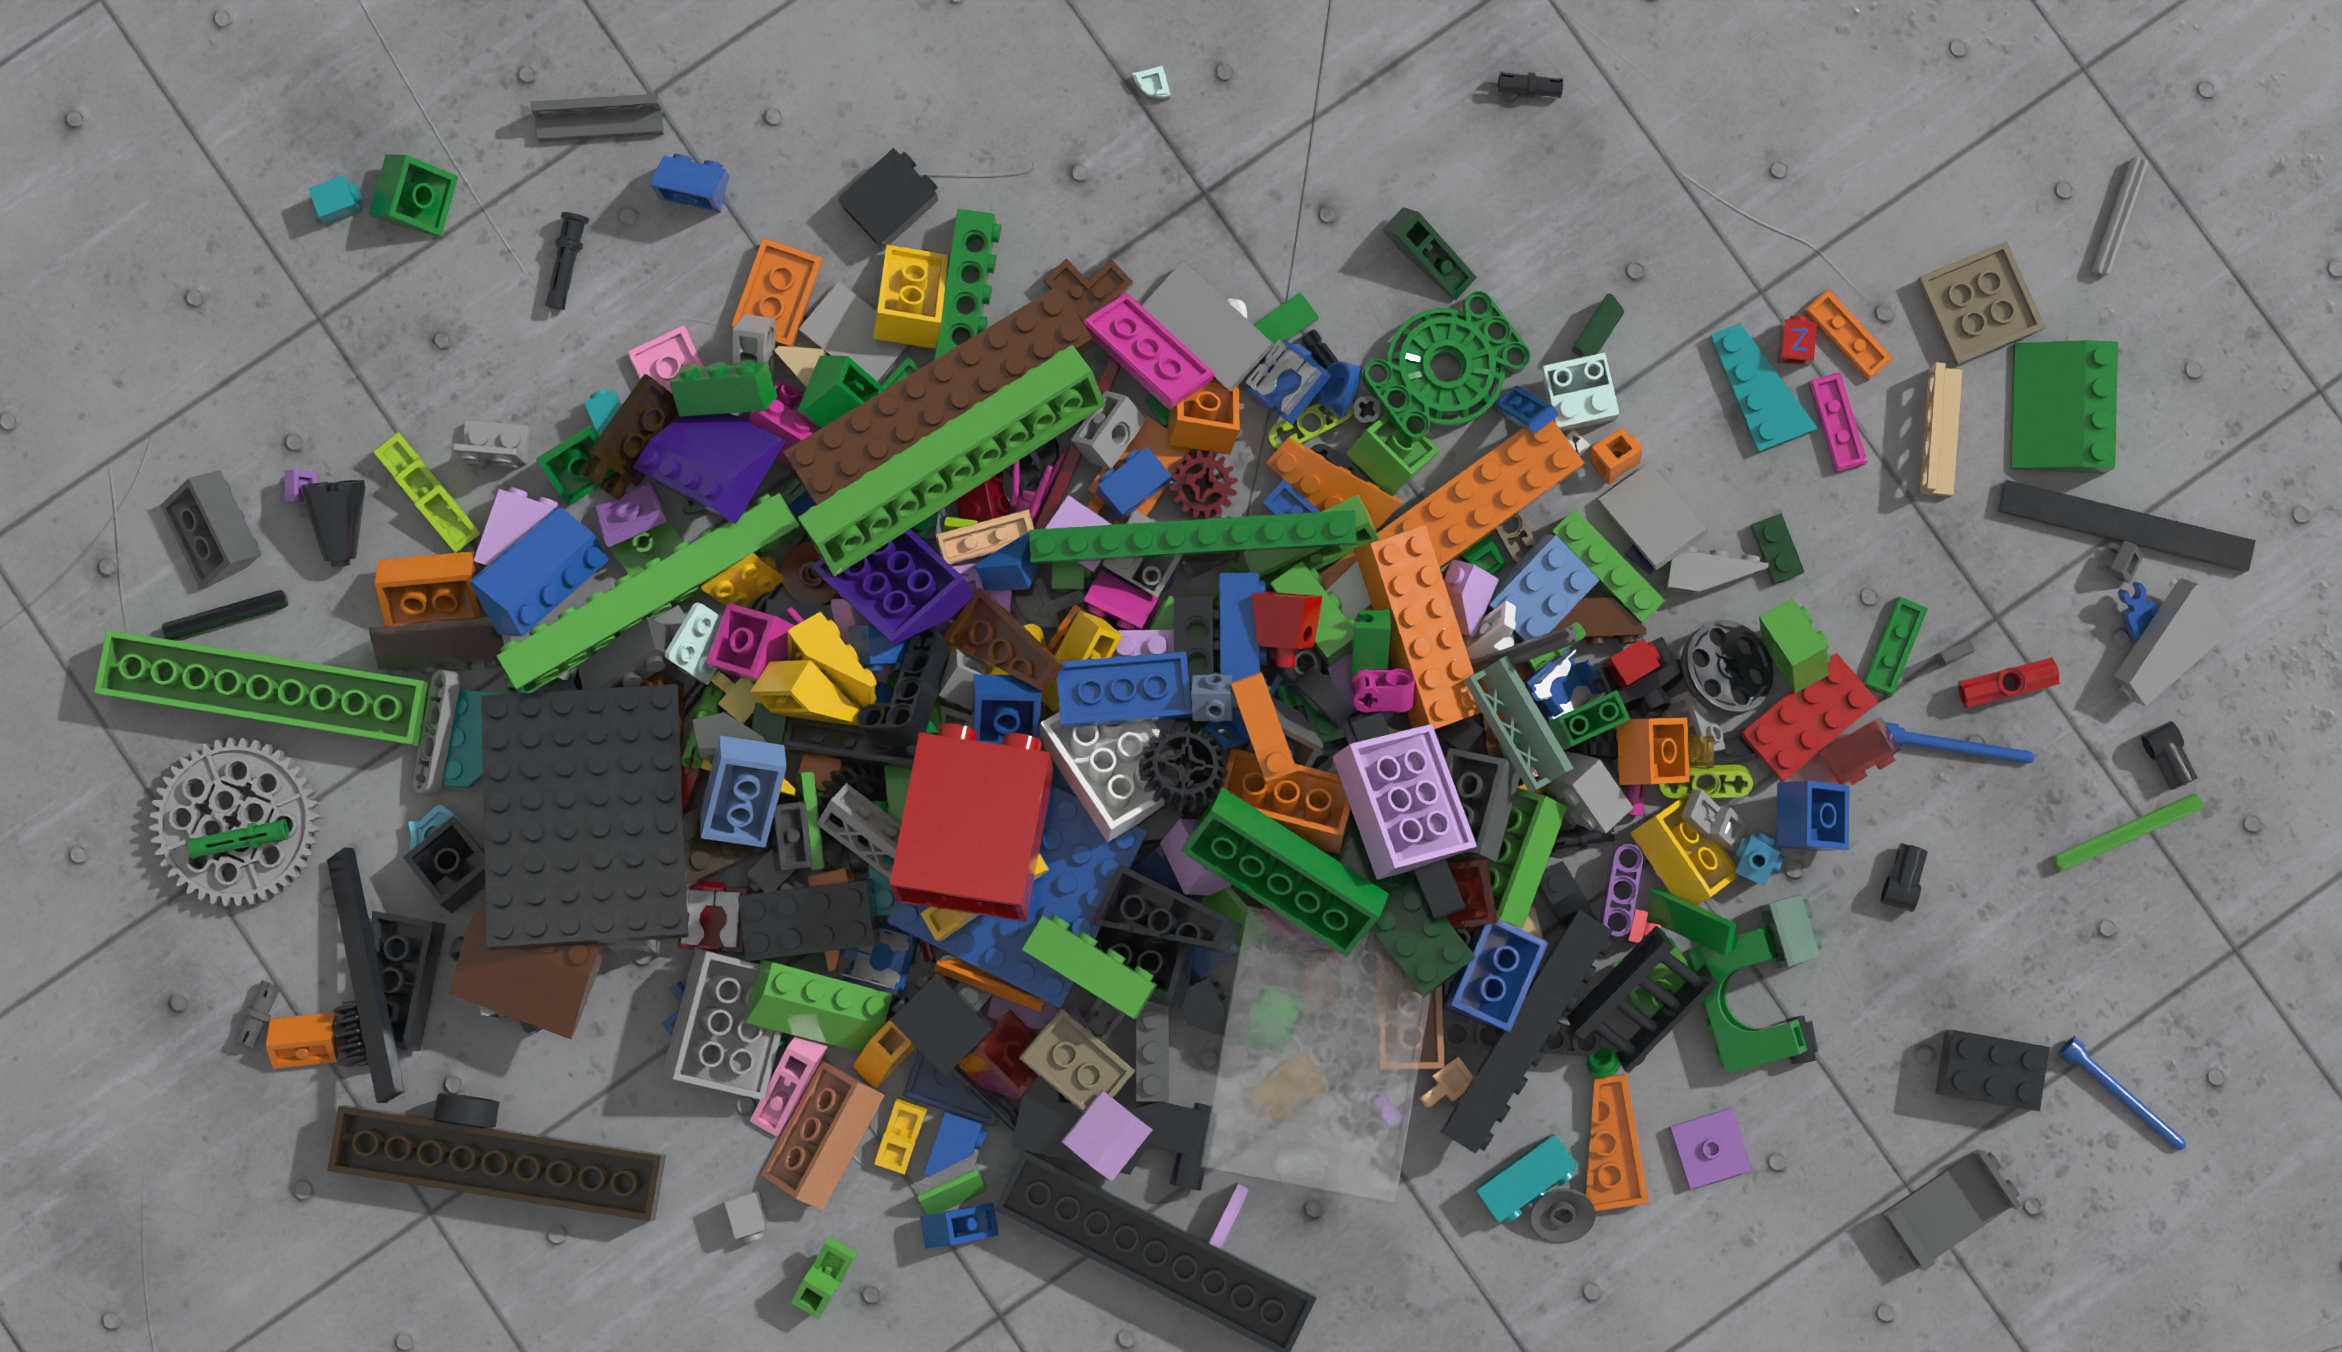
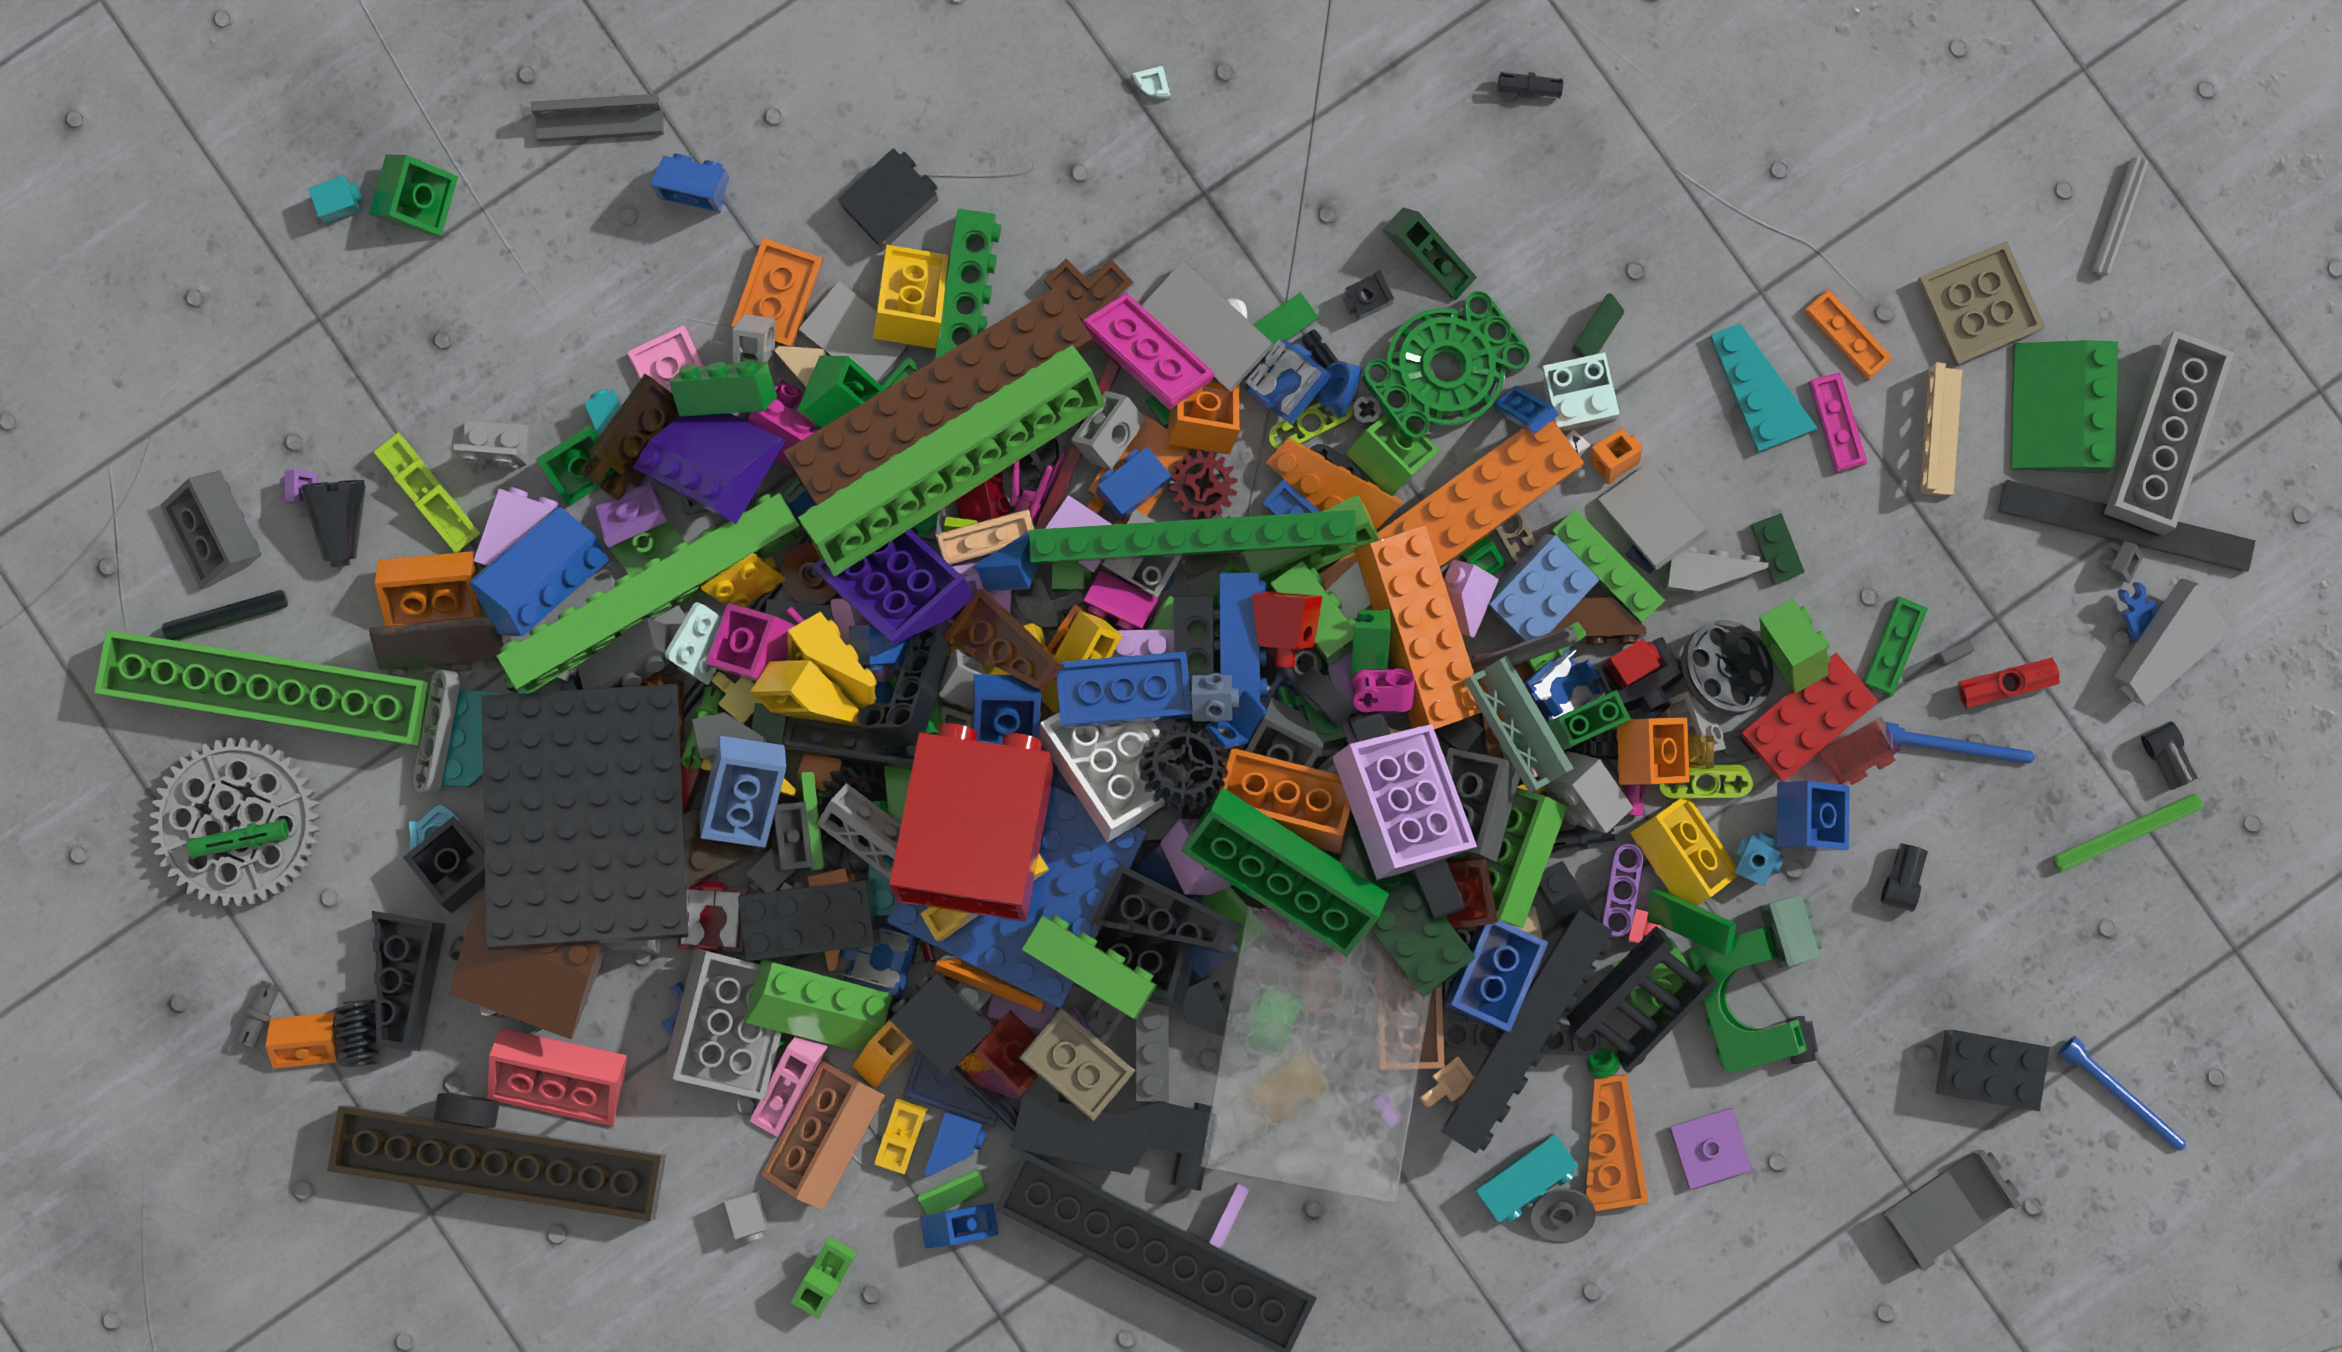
(365, 975): black tile -> none
(556, 1077): none -> coral slope
(568, 246): black pin -> none
(1106, 1135): lavender slope -> none
(1263, 727): orange slope -> none
(1381, 297): none -> black brick
(1493, 632): white slope -> none
(1714, 822): light grey slope -> none
(1797, 341): red brick -> none
(2169, 433): none -> light grey brick

